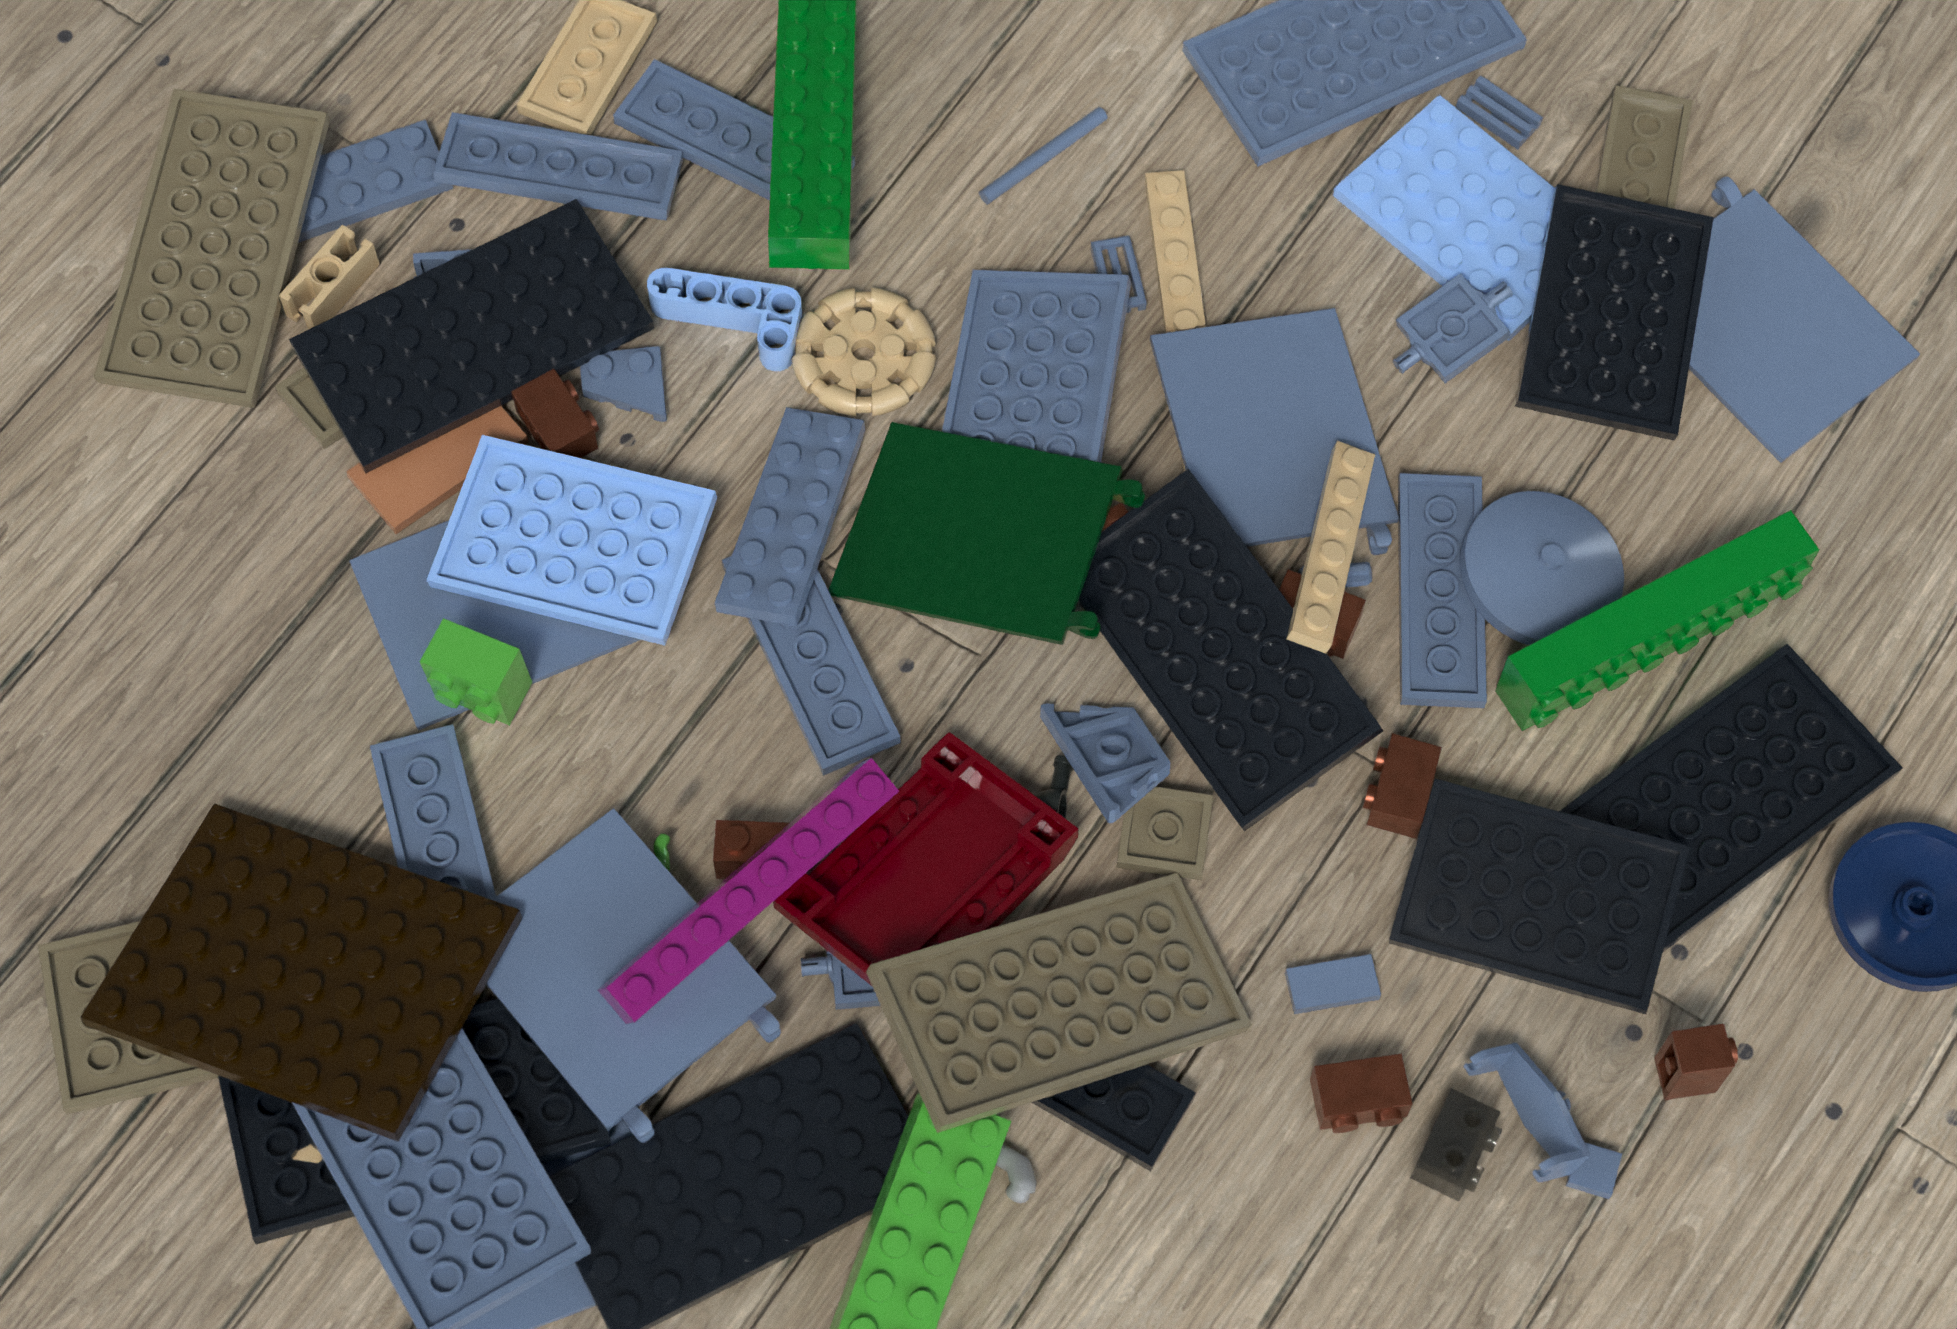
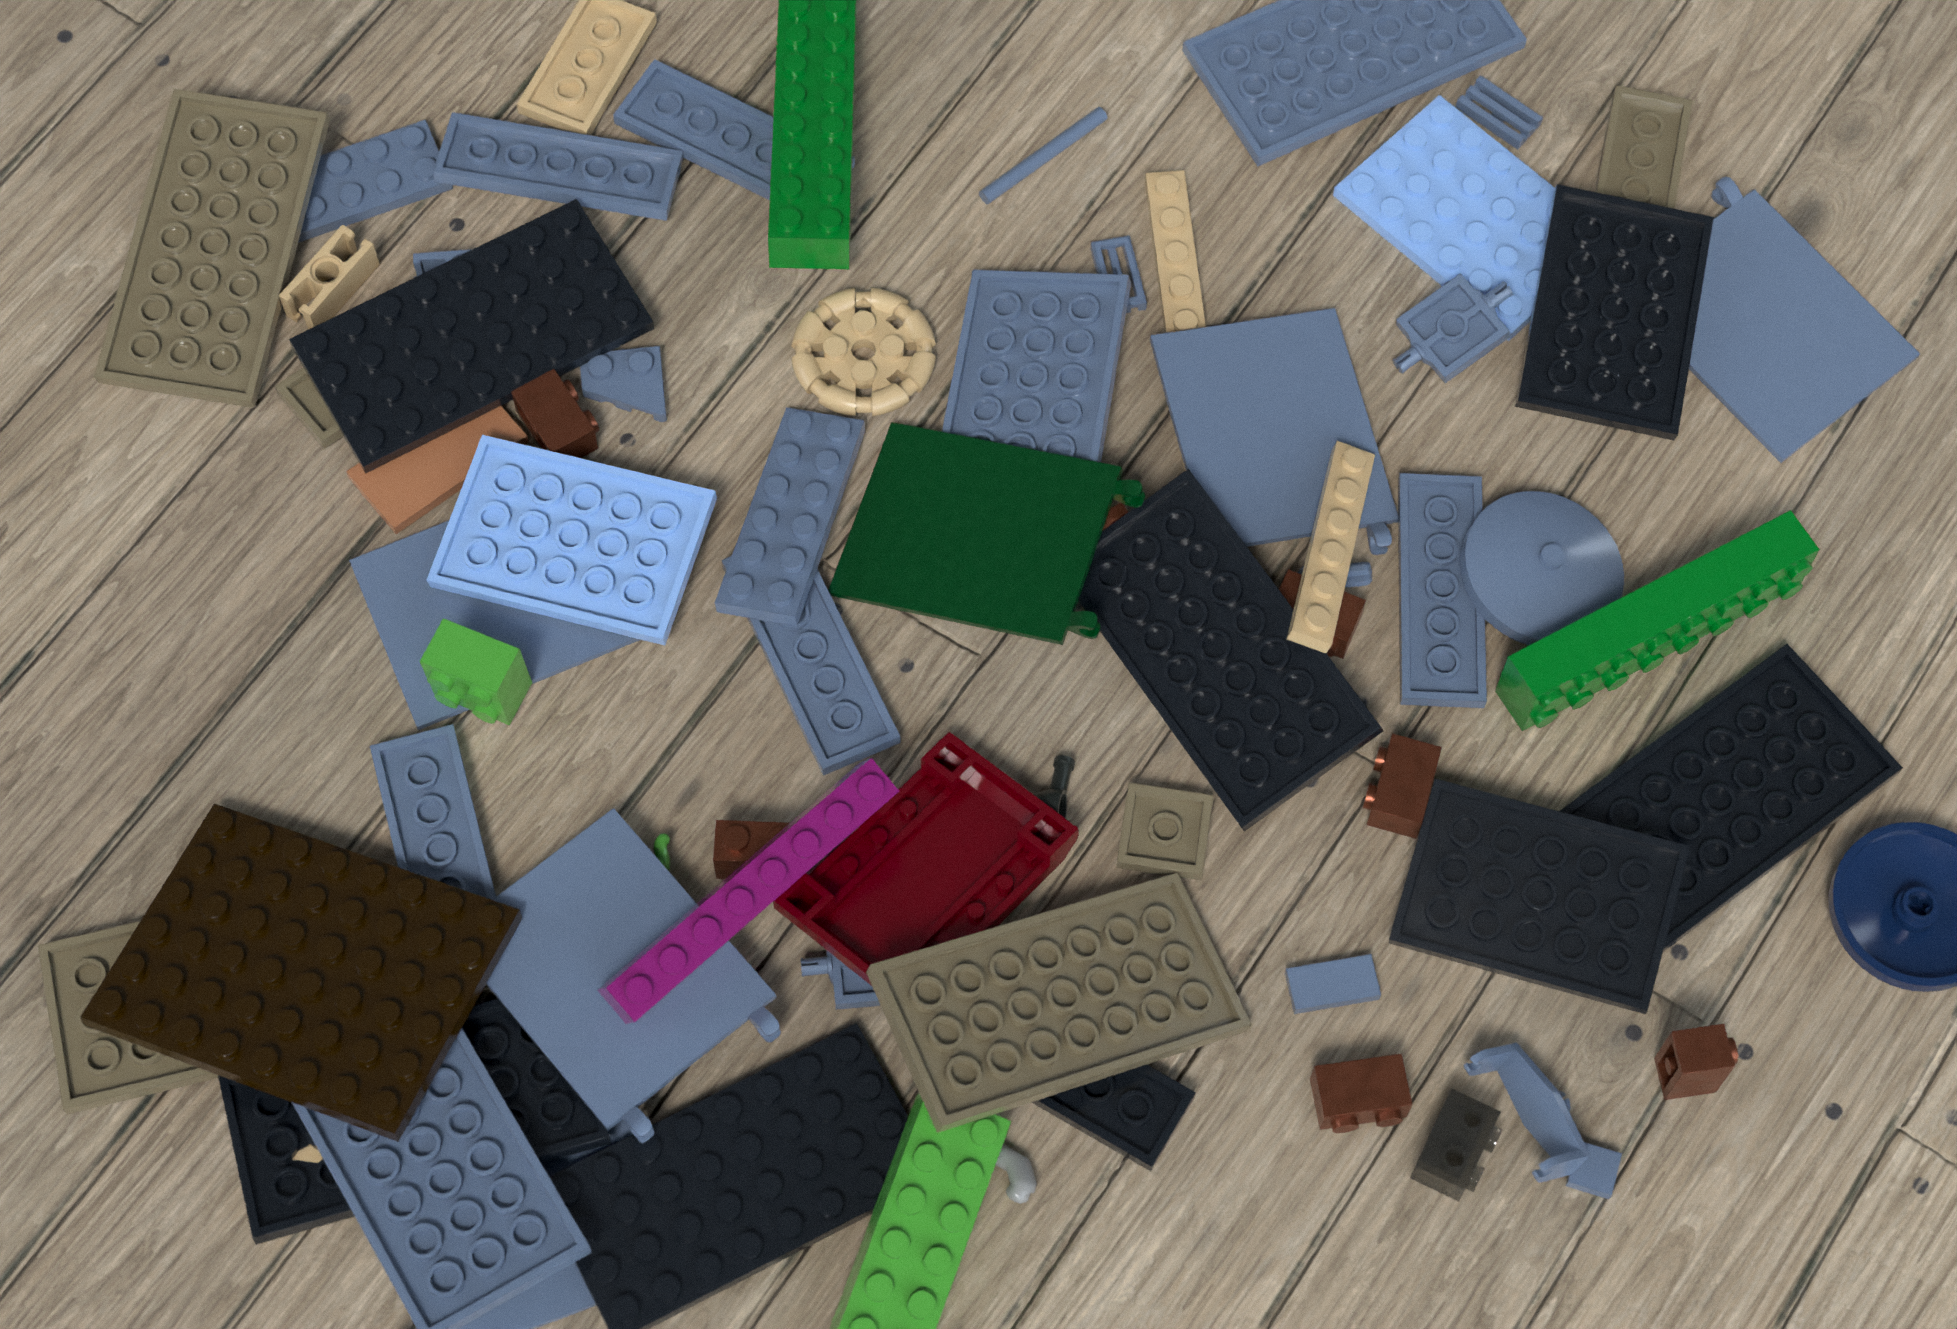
(668, 301): light blue beam -> none
(1109, 754): sand blue wing -> none

